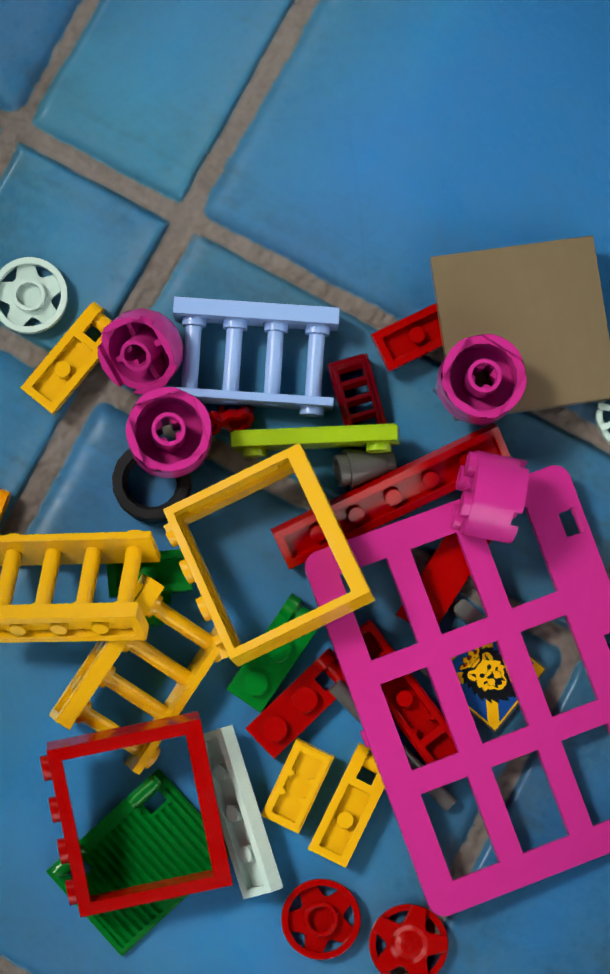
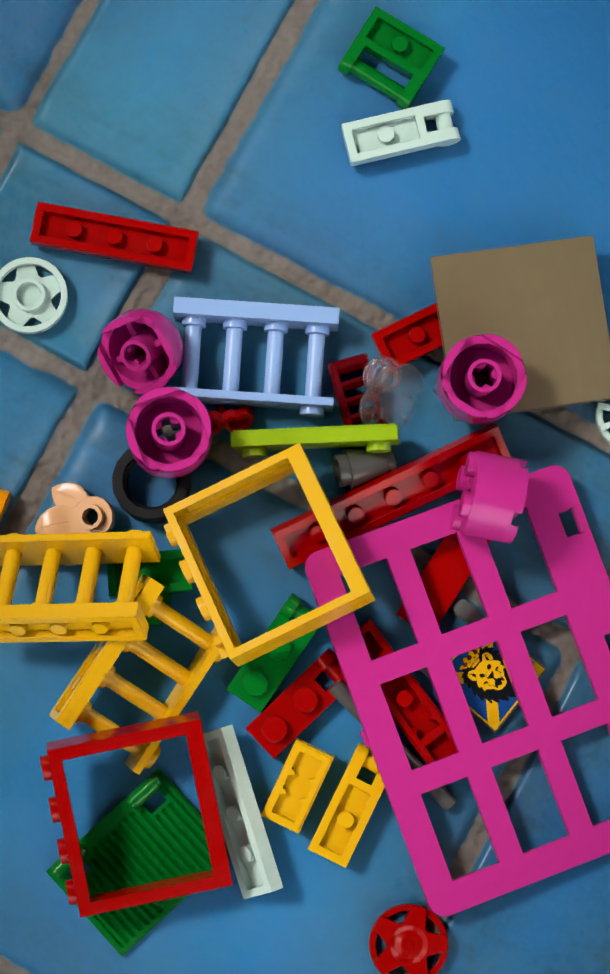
(67, 362): yellow plate -> none
(71, 512): none -> light nougat plate
(114, 237): none -> red plate
(320, 919): red wheel -> none
(389, 391): none -> clear plate
(397, 47): none -> green plate
(399, 133): none -> light aqua plate

